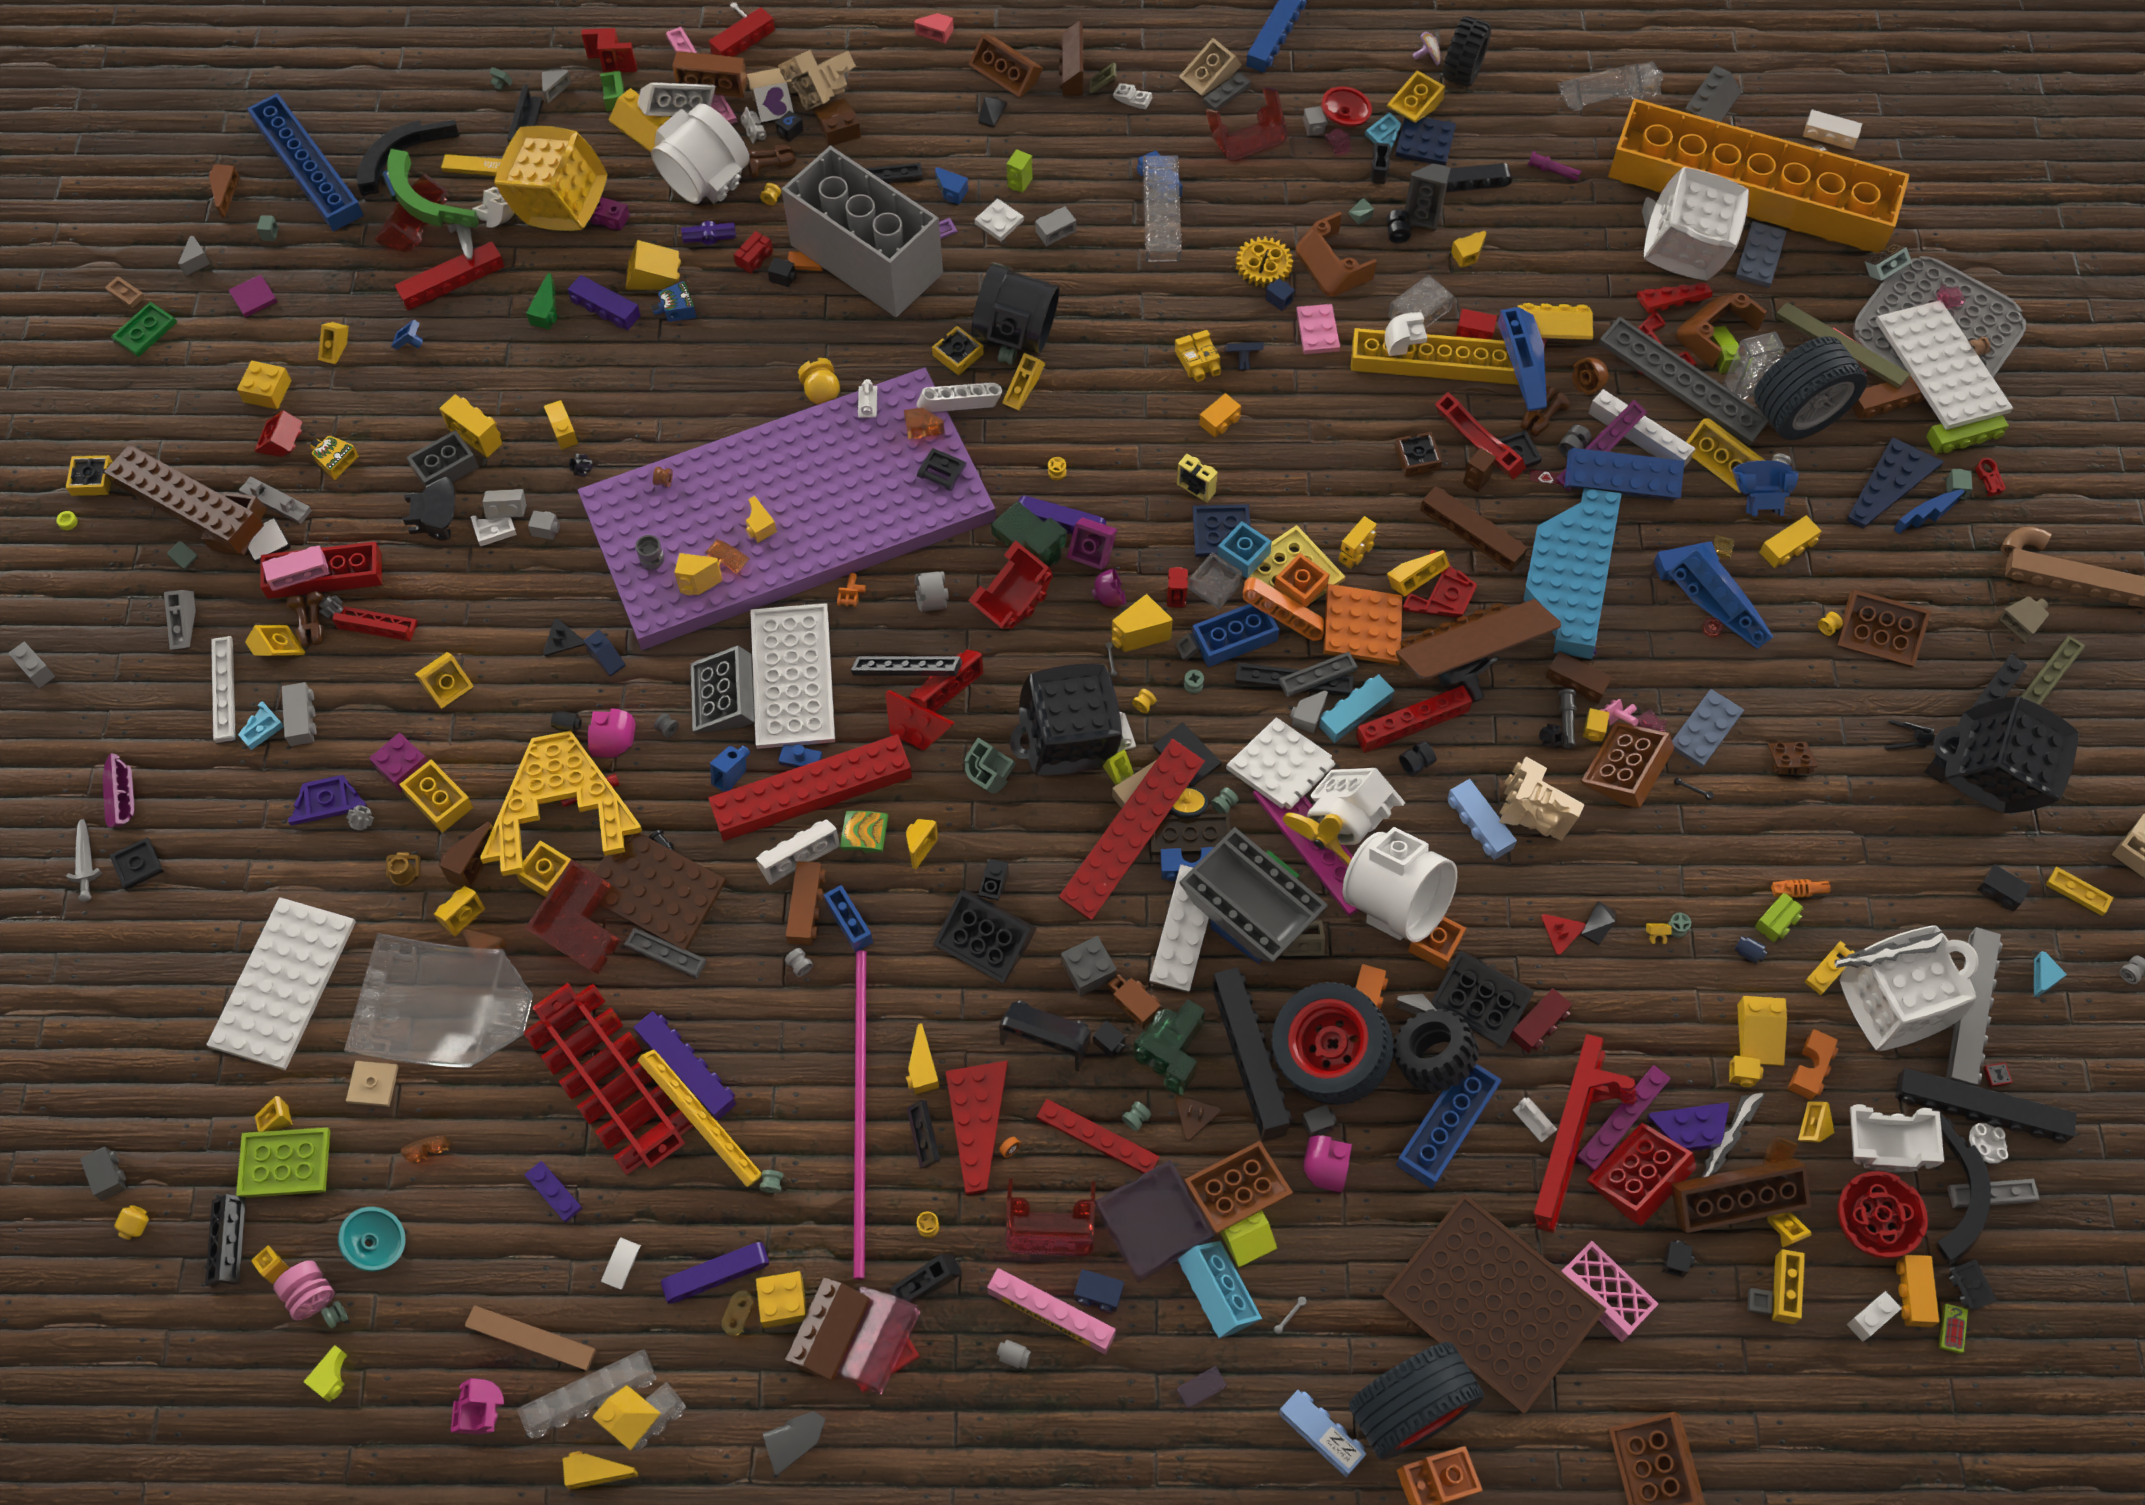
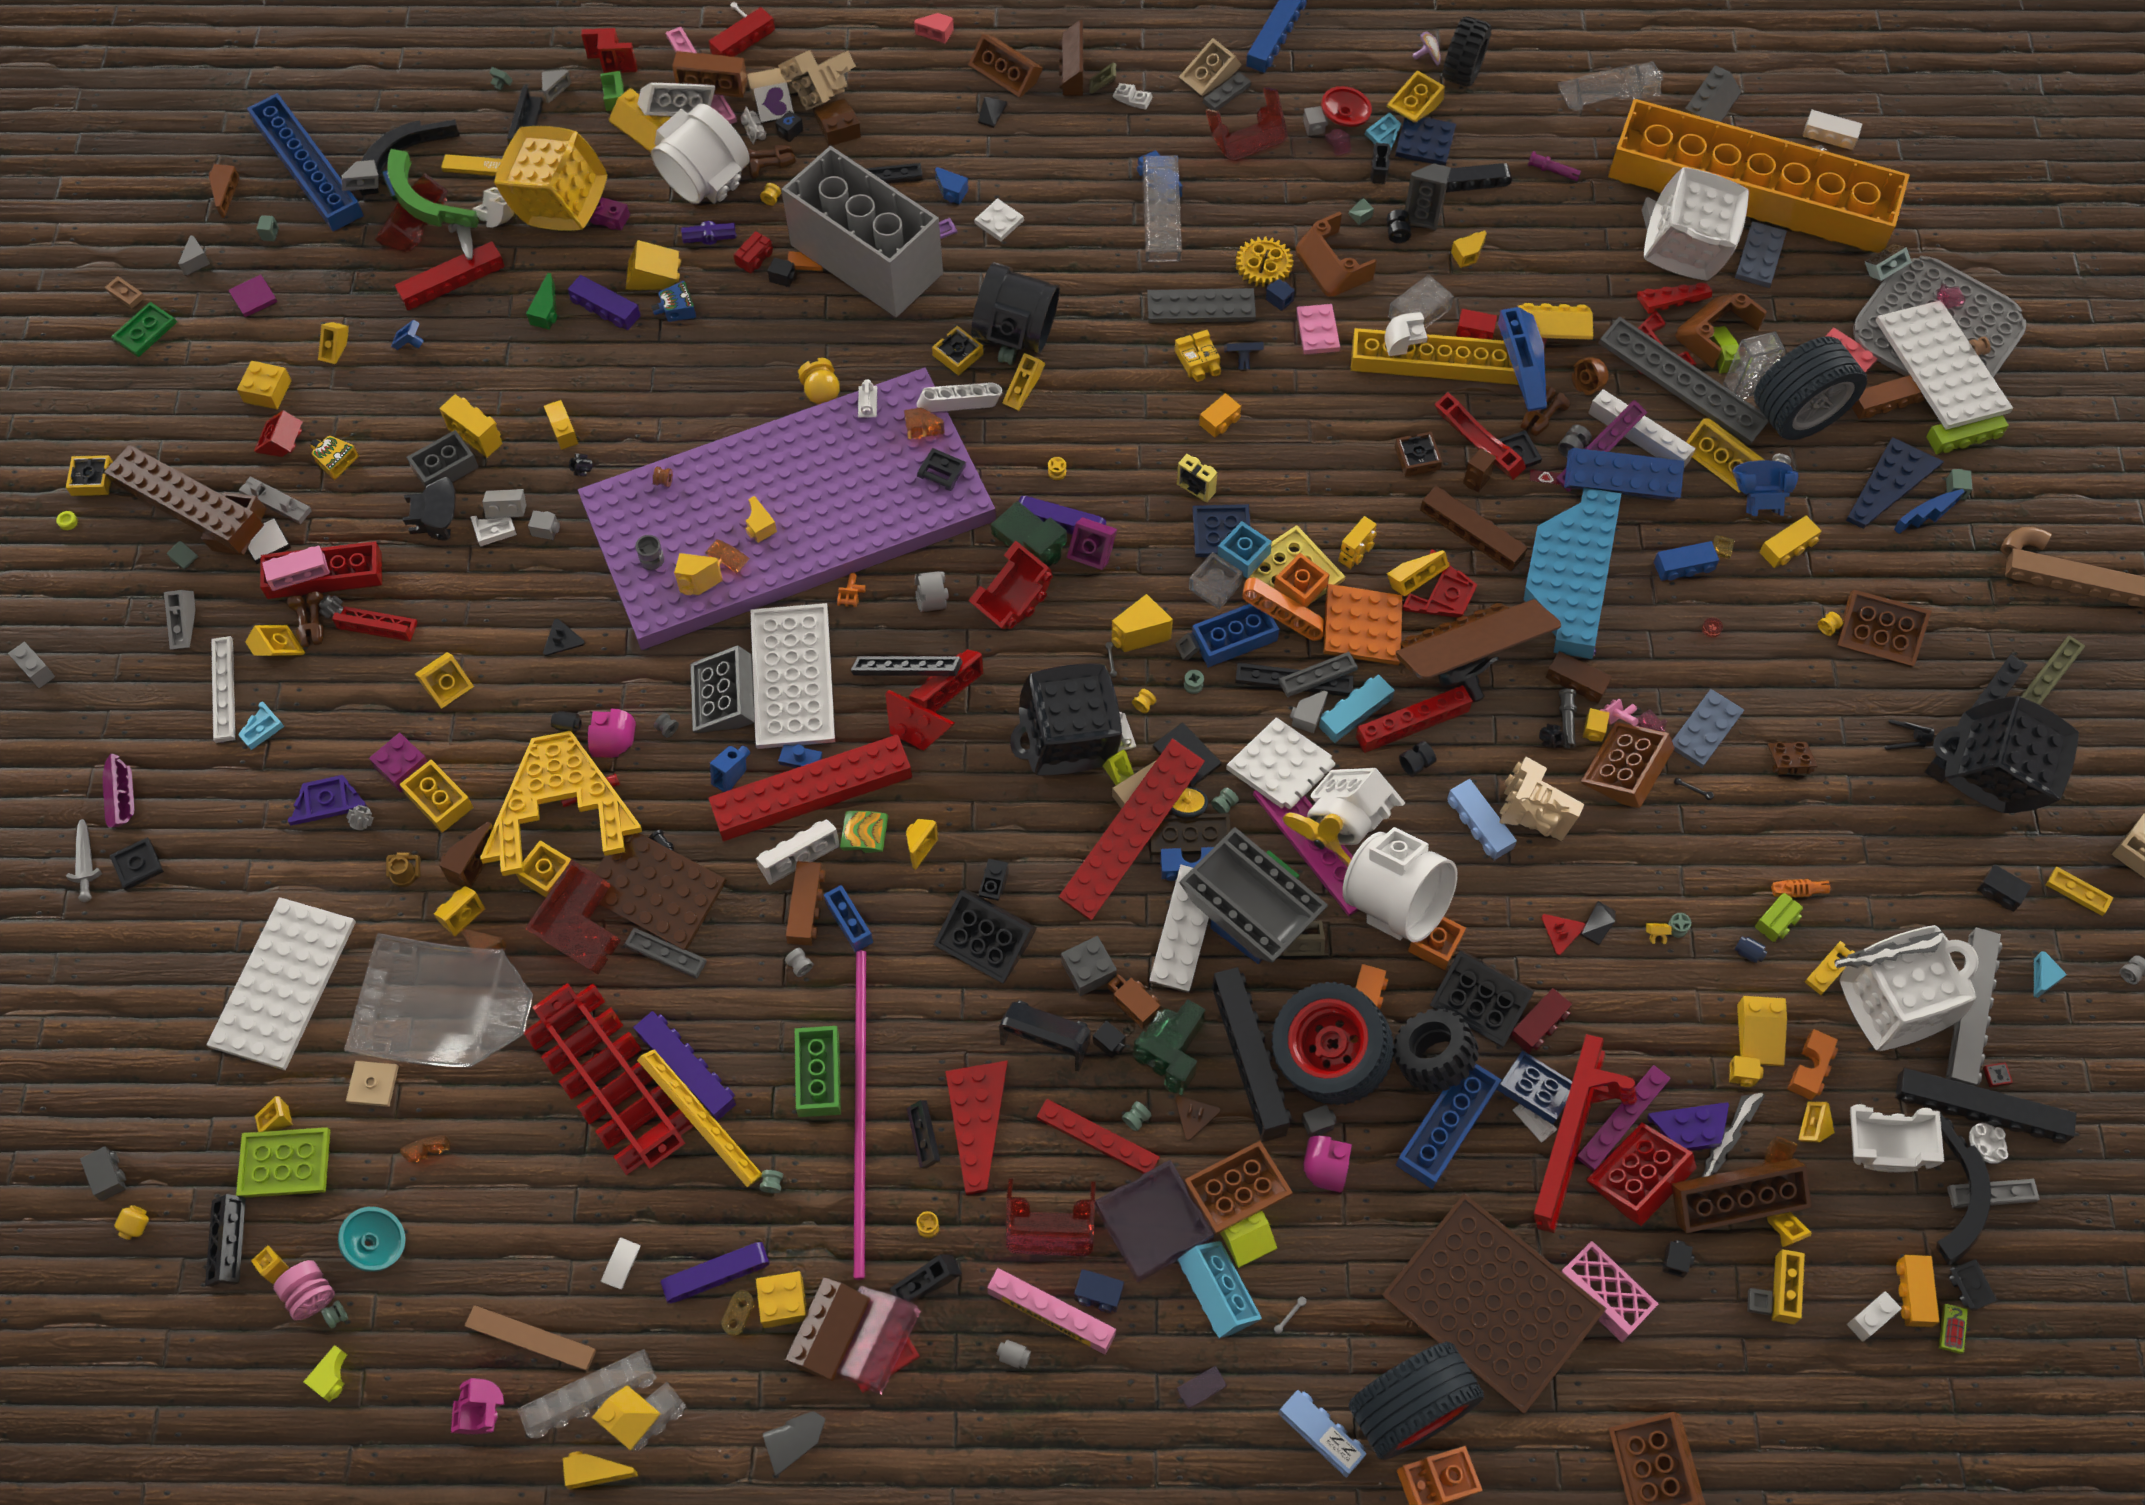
(298, 714): light grey brick -> none
(360, 176): none -> light grey slope
(553, 1191): dark purple plate -> none
(604, 653): dark blue slope -> none
(817, 1071): none -> bright green brick
(921, 1066): yellow slope -> none
(988, 766): sand green brick -> none
(1010, 1146): orange tile -> none
(1019, 171): lime brick -> none
(1055, 226): light grey brick -> none
(1108, 589): magenta cylinder -> none
(1177, 587): red brick -> none
(1201, 305): none -> dark grey plate
(1414, 1003): light grey slope -> none
(1536, 1087): none -> dark blue plate
(1719, 595): blue wedge -> none
(1865, 358): olive tile -> none
(1906, 1213): red brick -> none
(1993, 480): red piece -> none
(2025, 617): dark tan torso -> none

